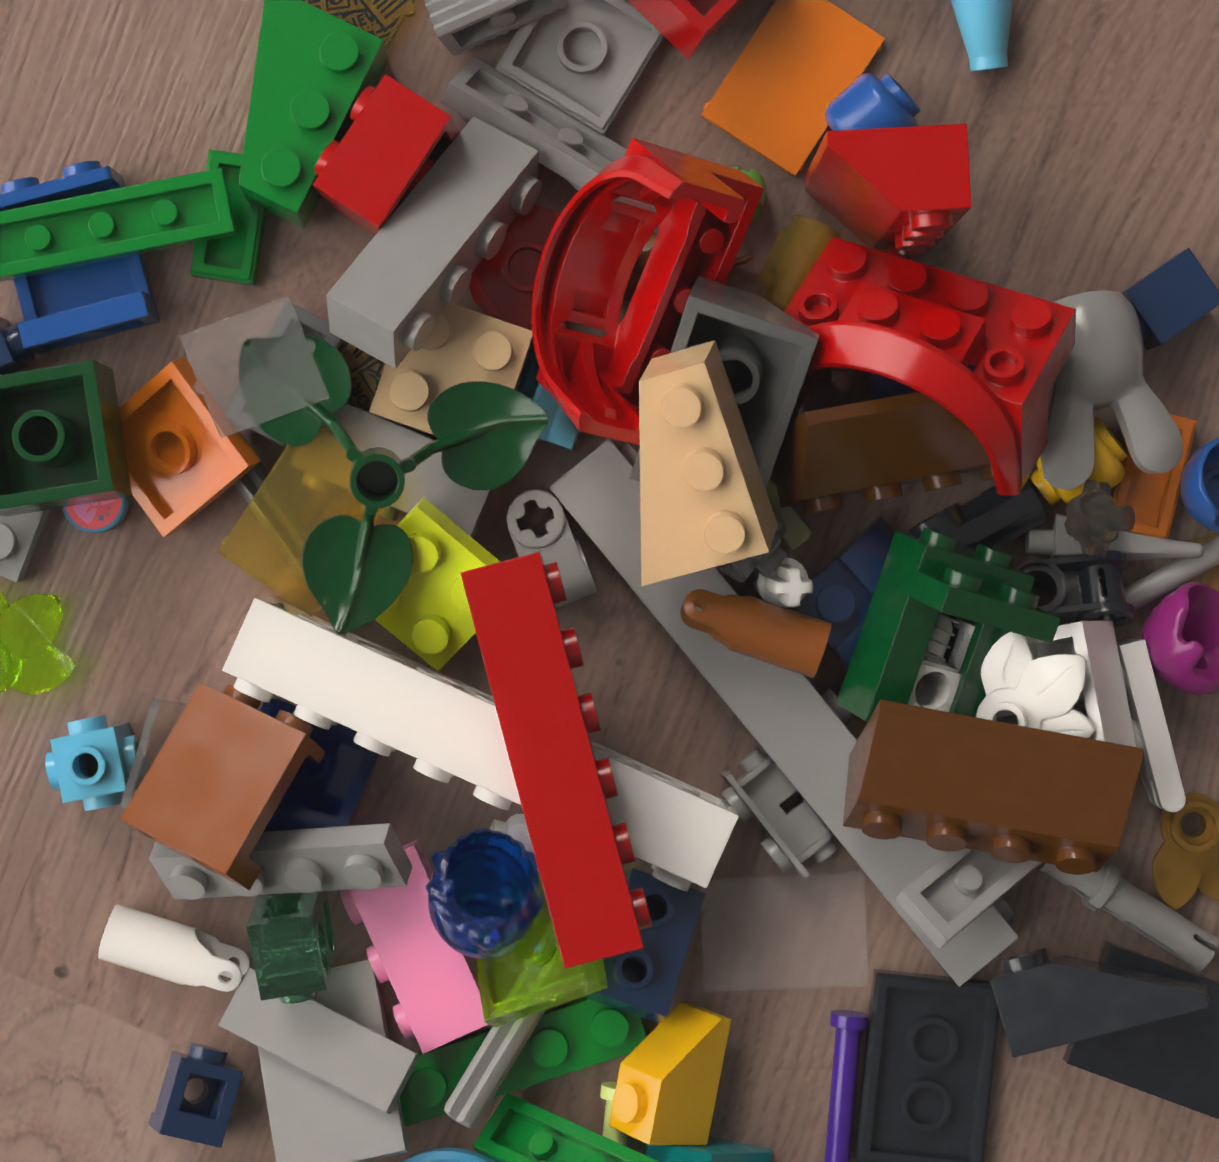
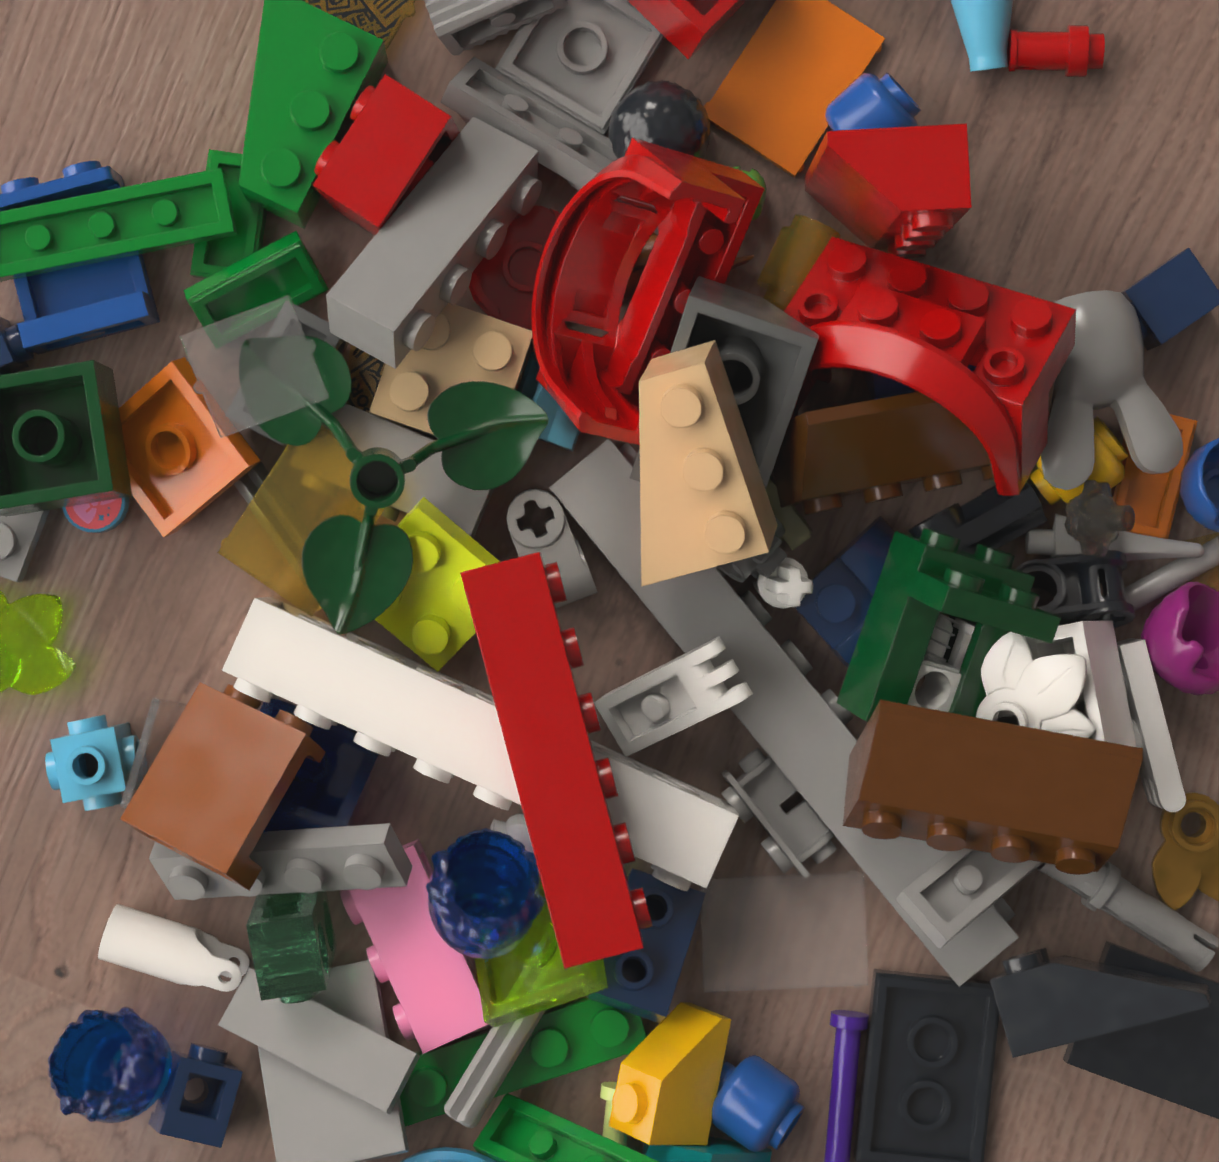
(109, 1066): none -> clear blue hair
(257, 279): none -> green tile
(662, 116): none -> black hair
(671, 698): none -> white hinge
(756, 1104): none -> blue head
(759, 629): dark orange piece -> none
(1057, 51): none -> red animal

